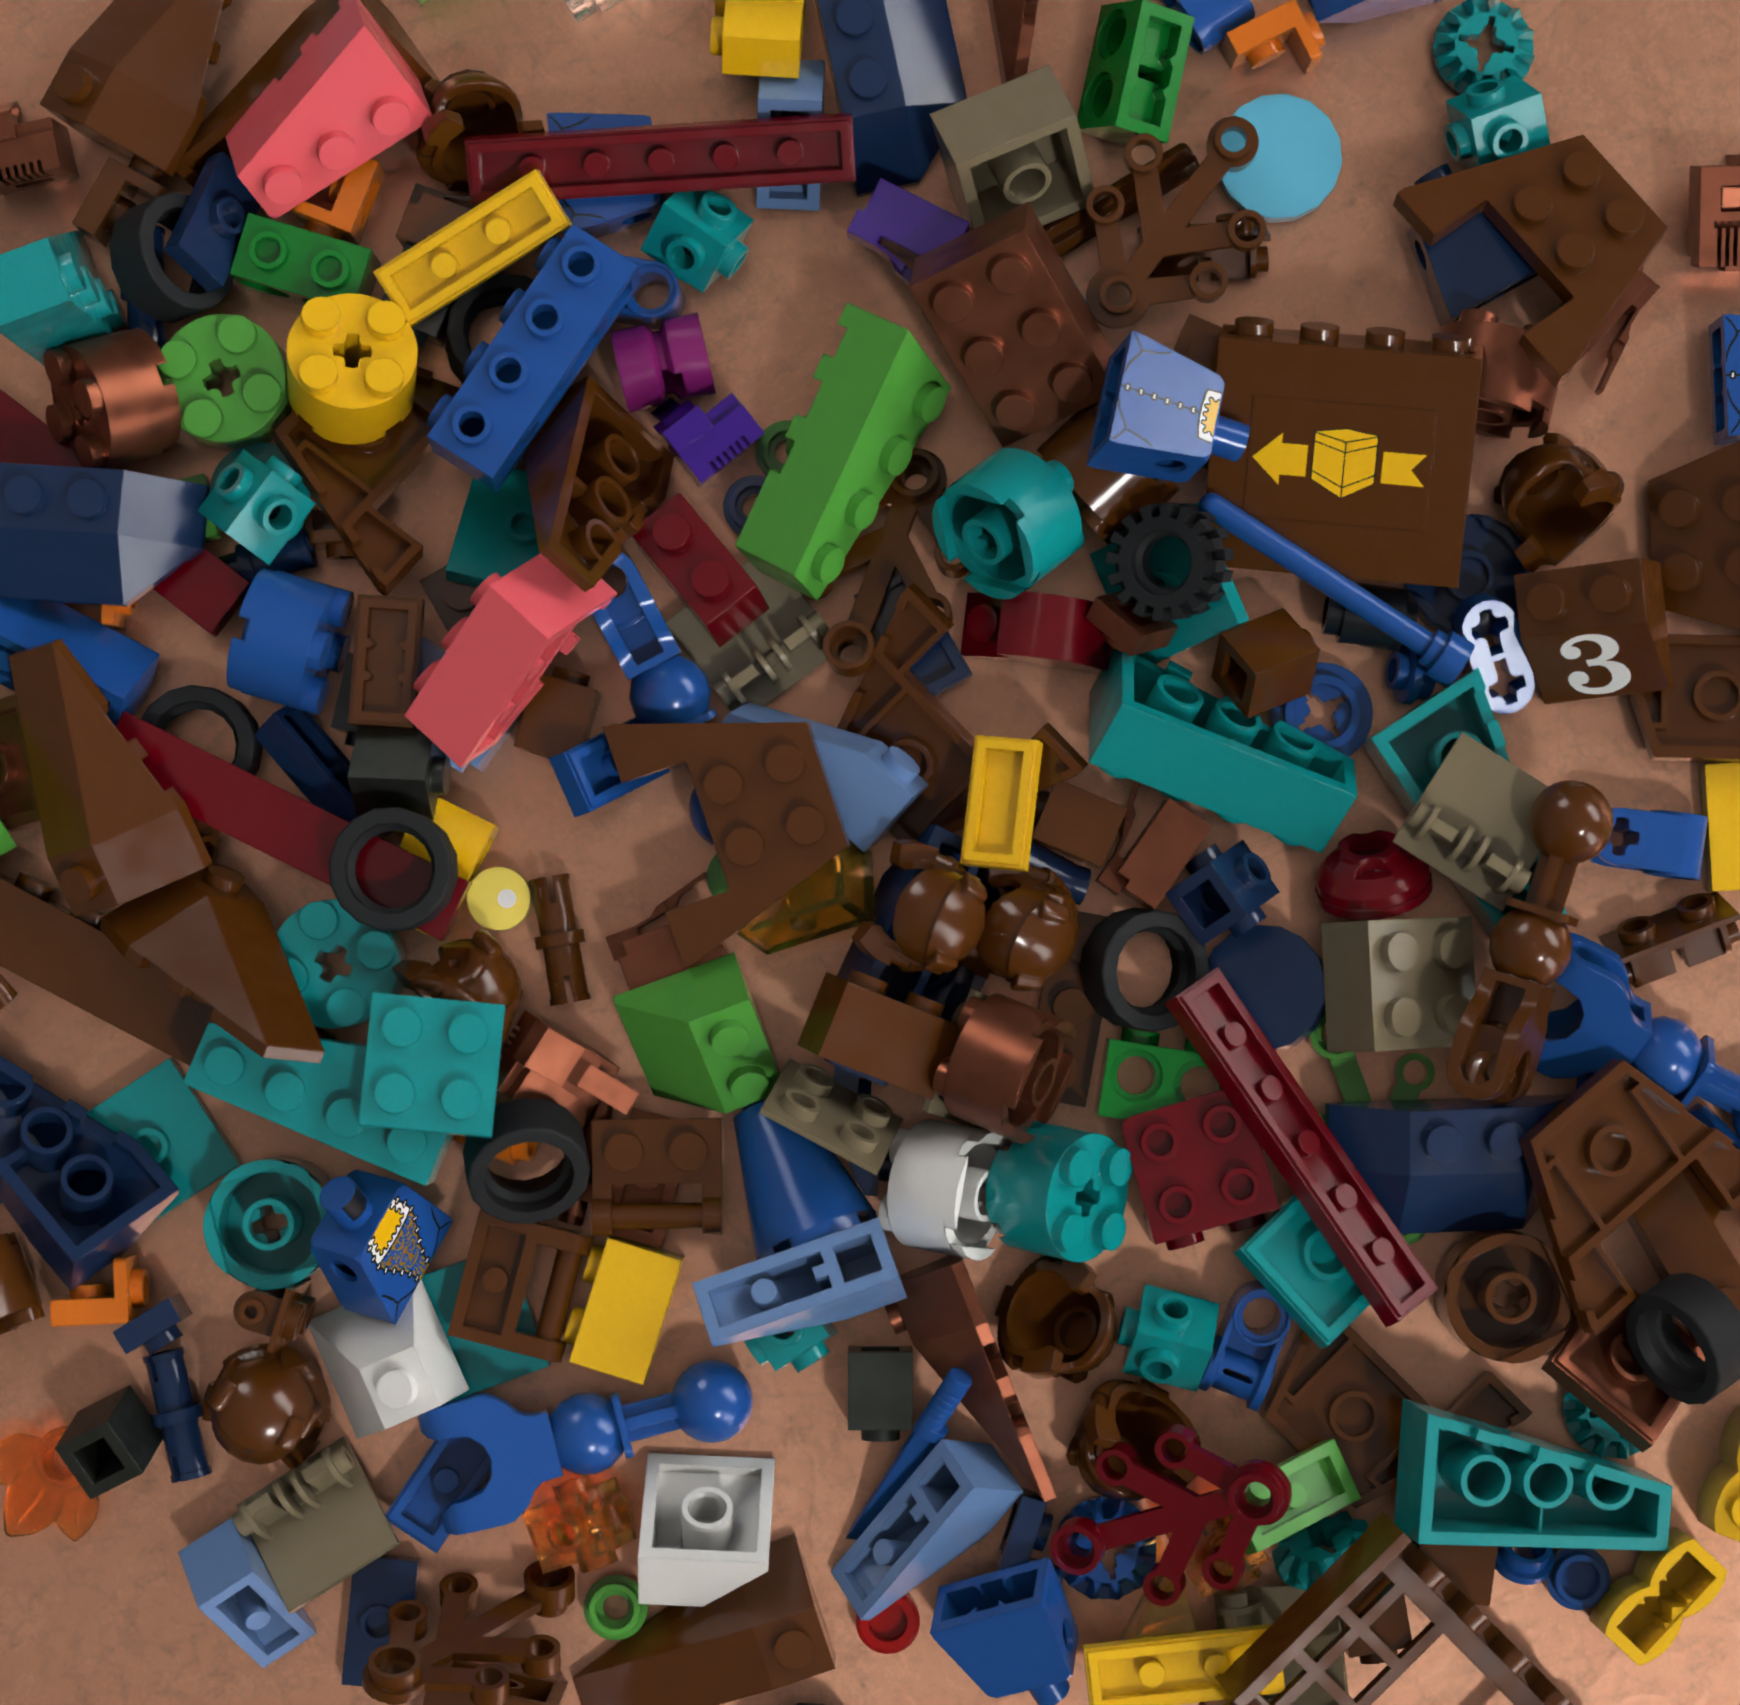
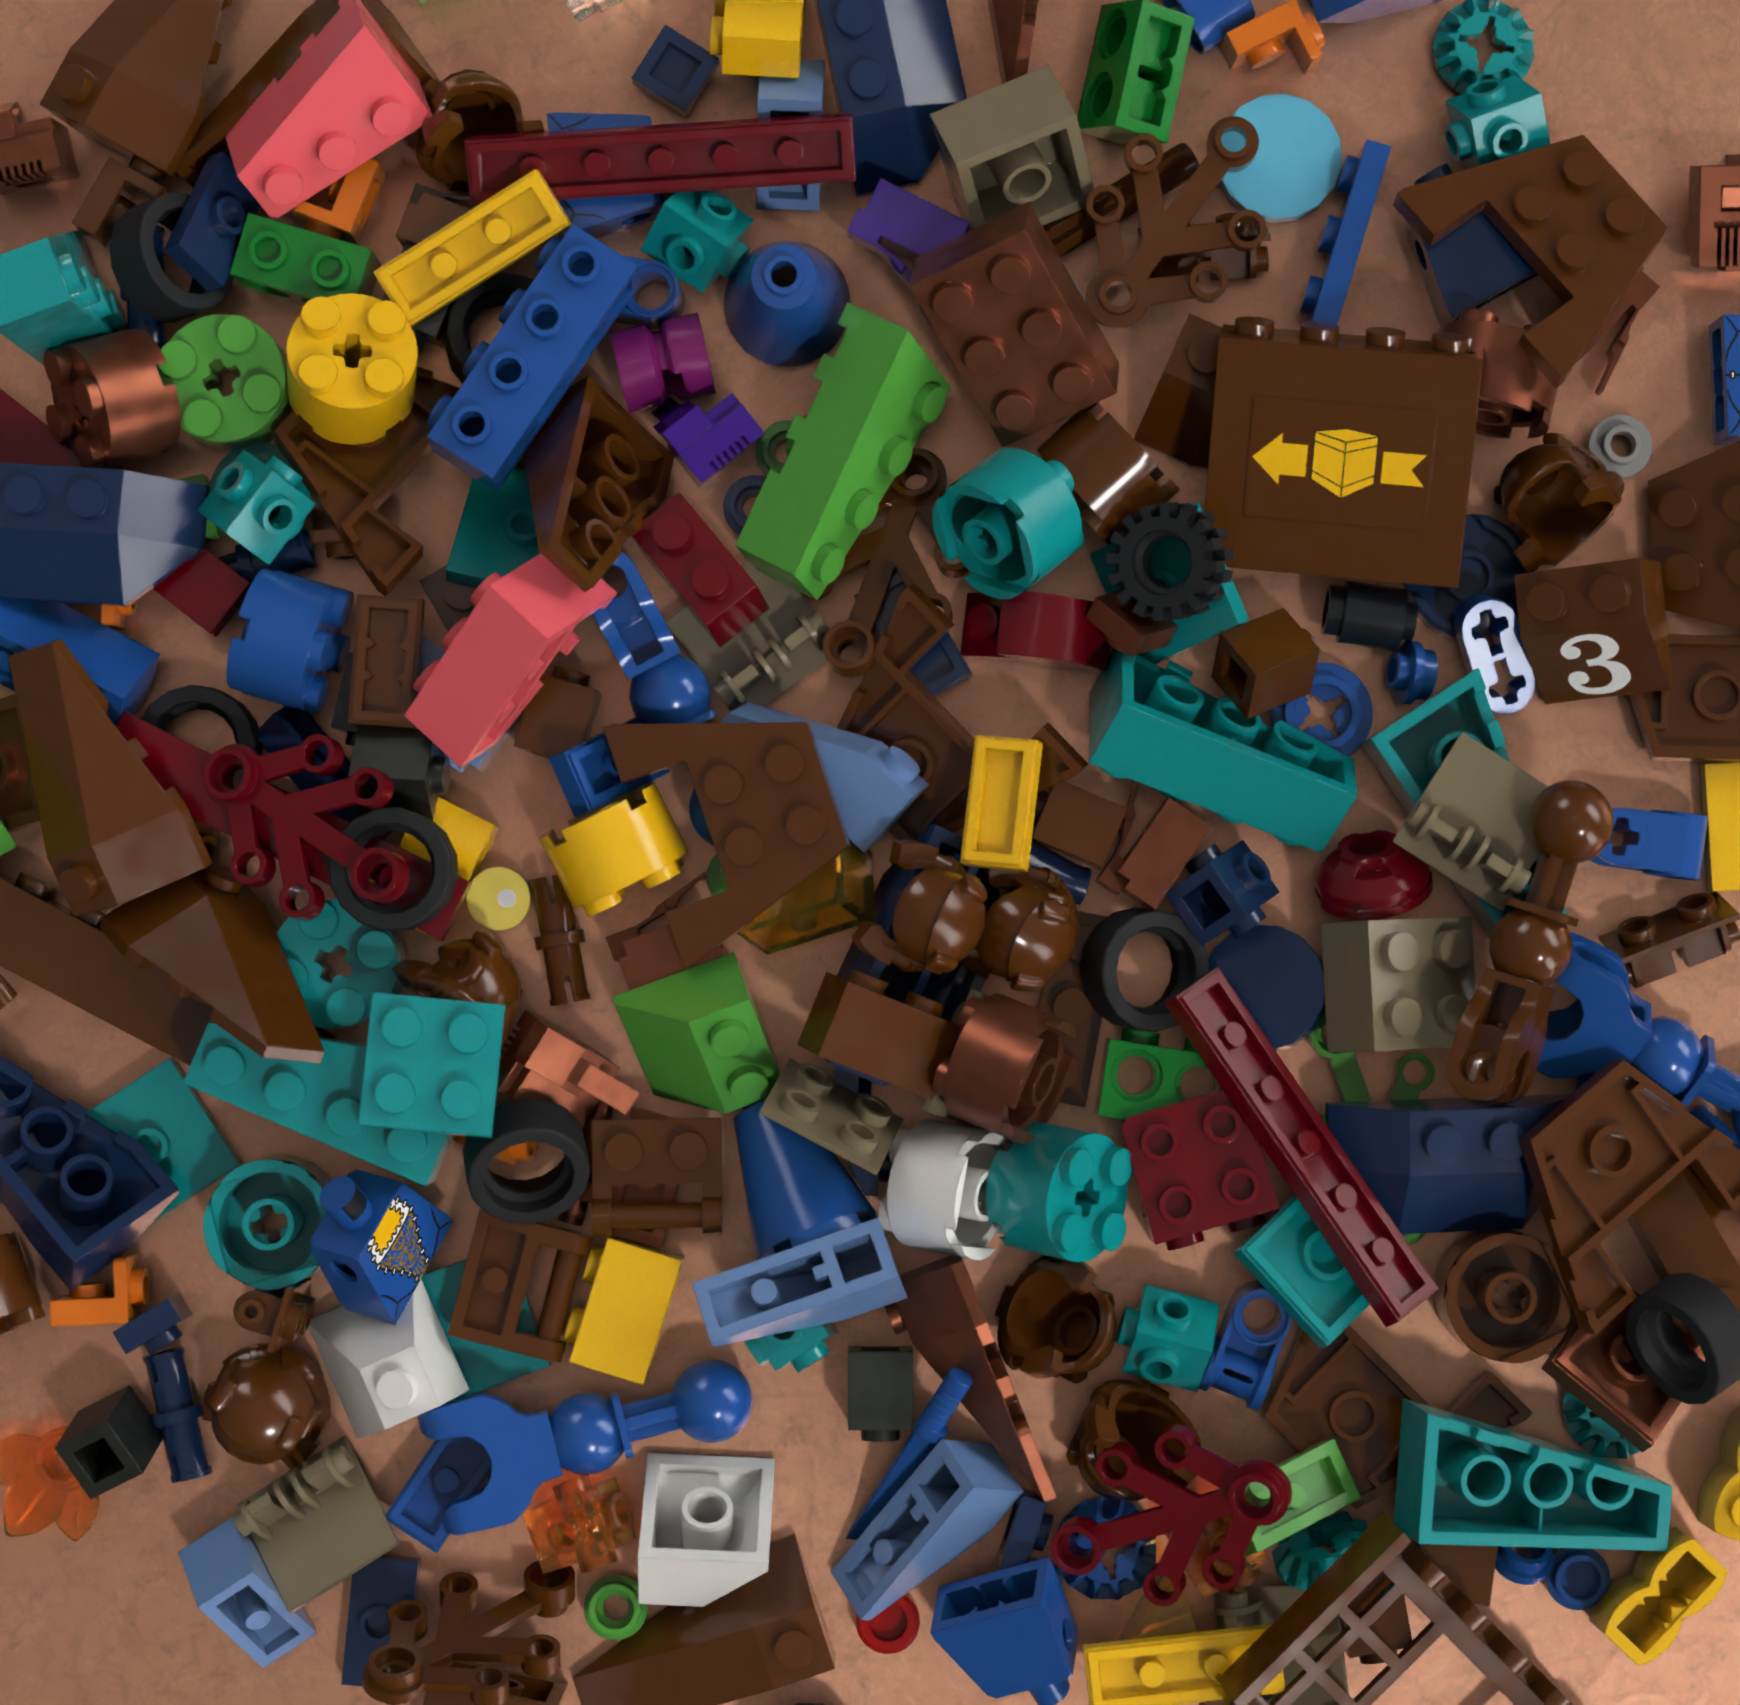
(297, 820): none -> dark red plant
(615, 849): none -> yellow brick
(675, 70): none -> dark blue plate
(786, 303): none -> blue cone
(1161, 414): torso -> none
(1344, 234): none -> blue plate
(1439, 652): blue piece -> none
(1641, 444): none -> light grey plate

